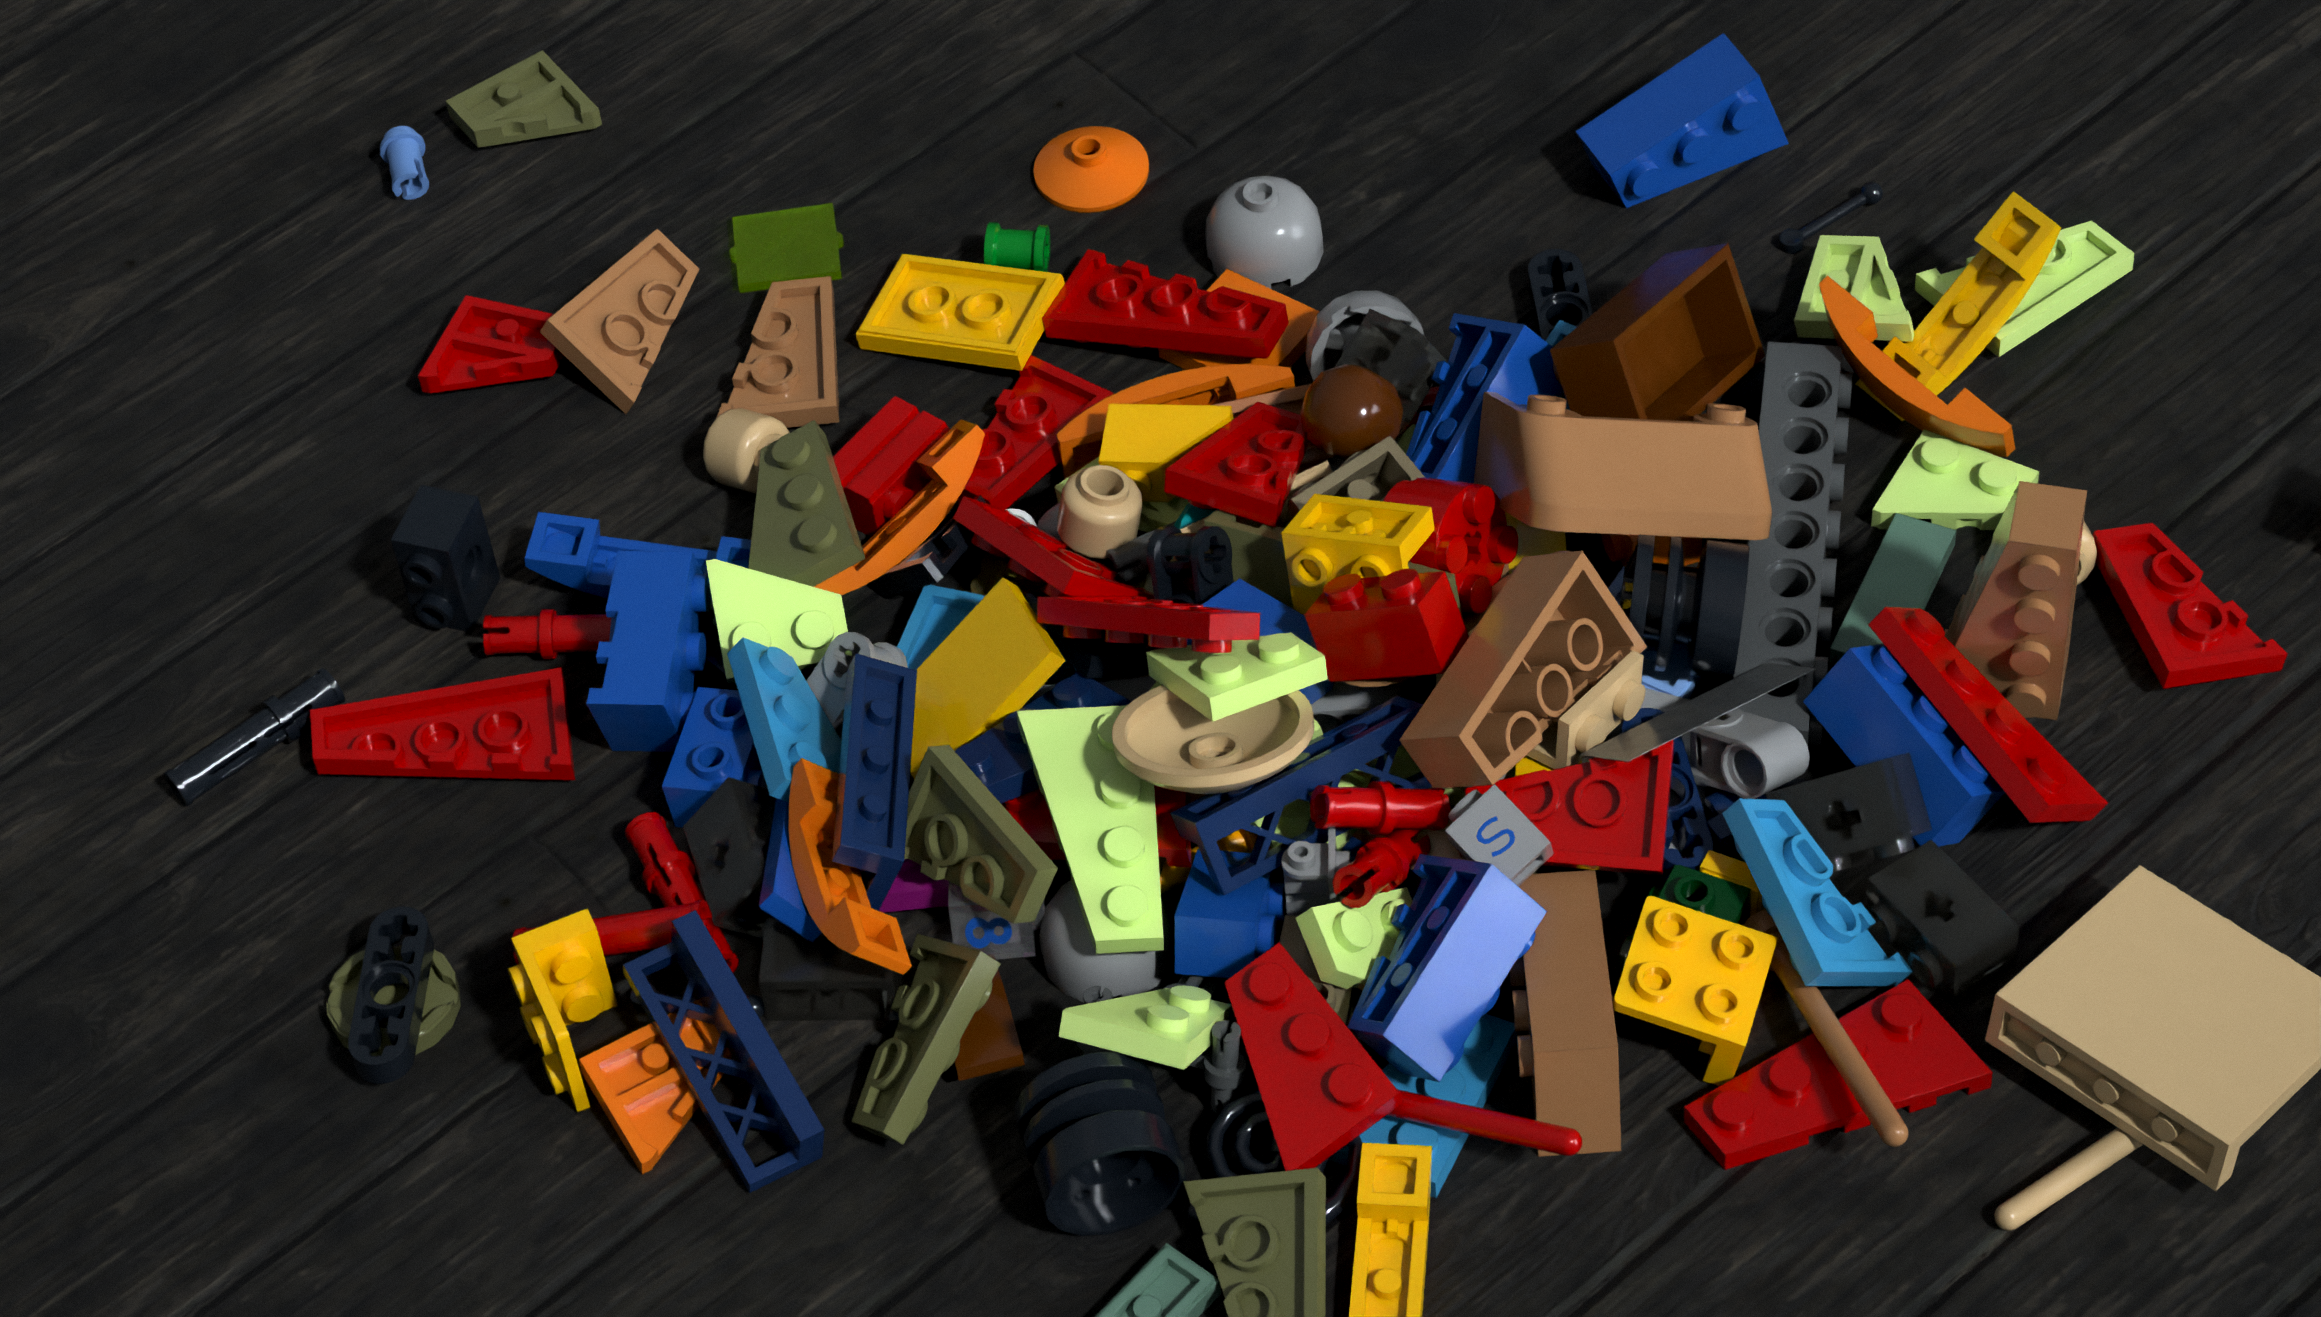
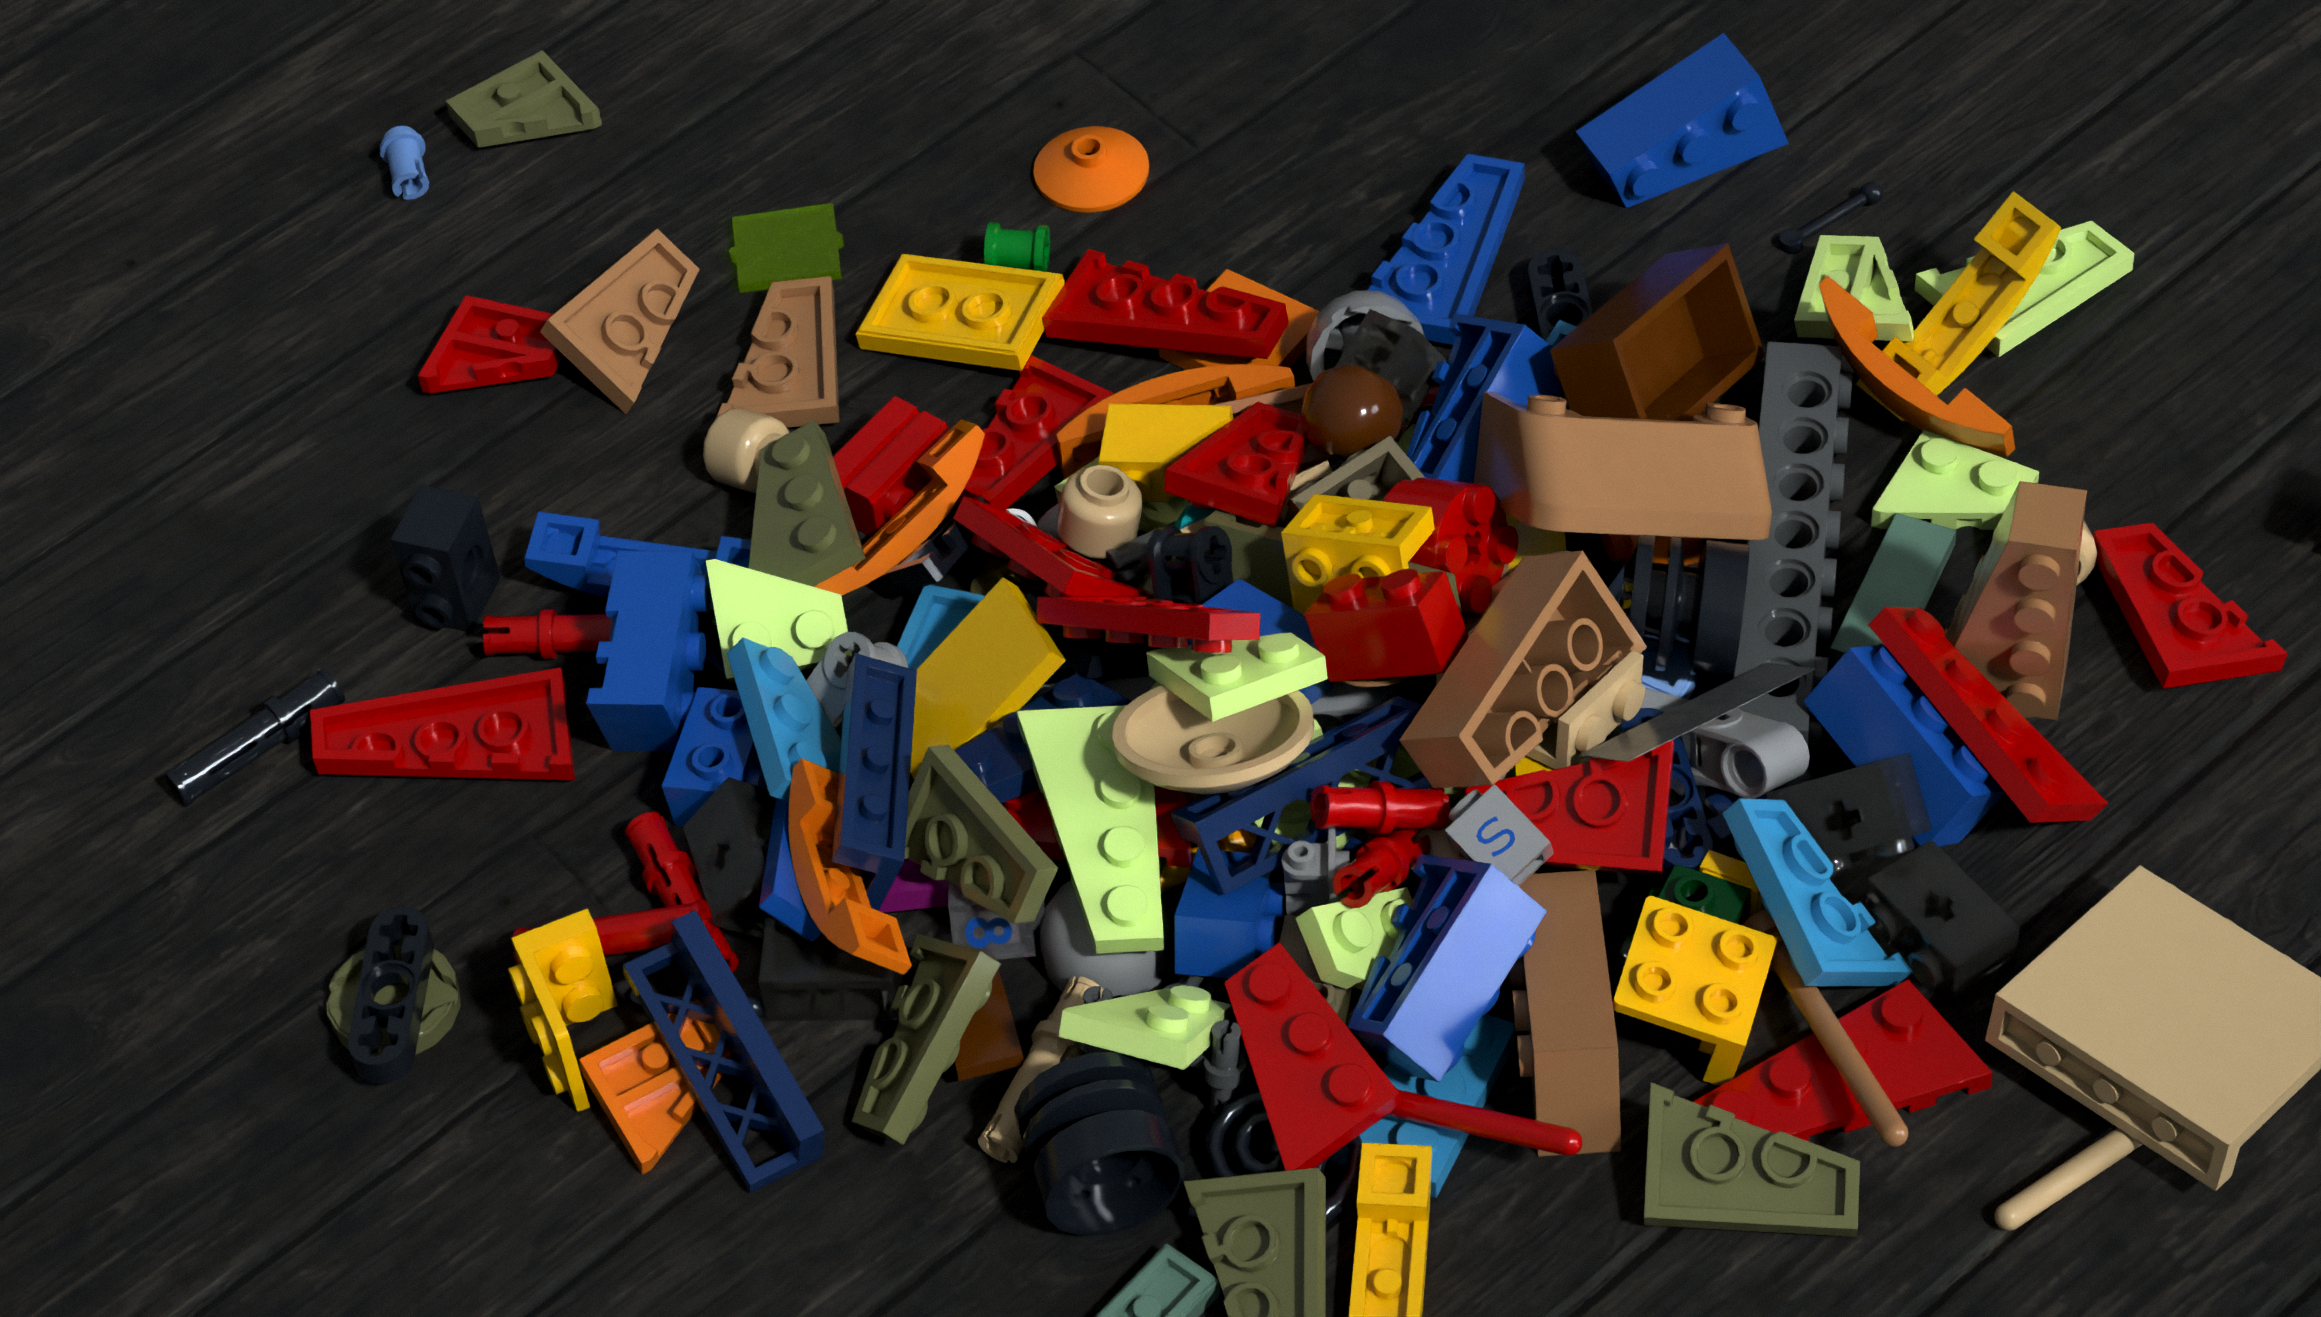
(1001, 1134): none -> tan pin
(1264, 231): light grey cylinder -> none
(1454, 246): none -> blue wing
(1737, 1176): none -> olive wing

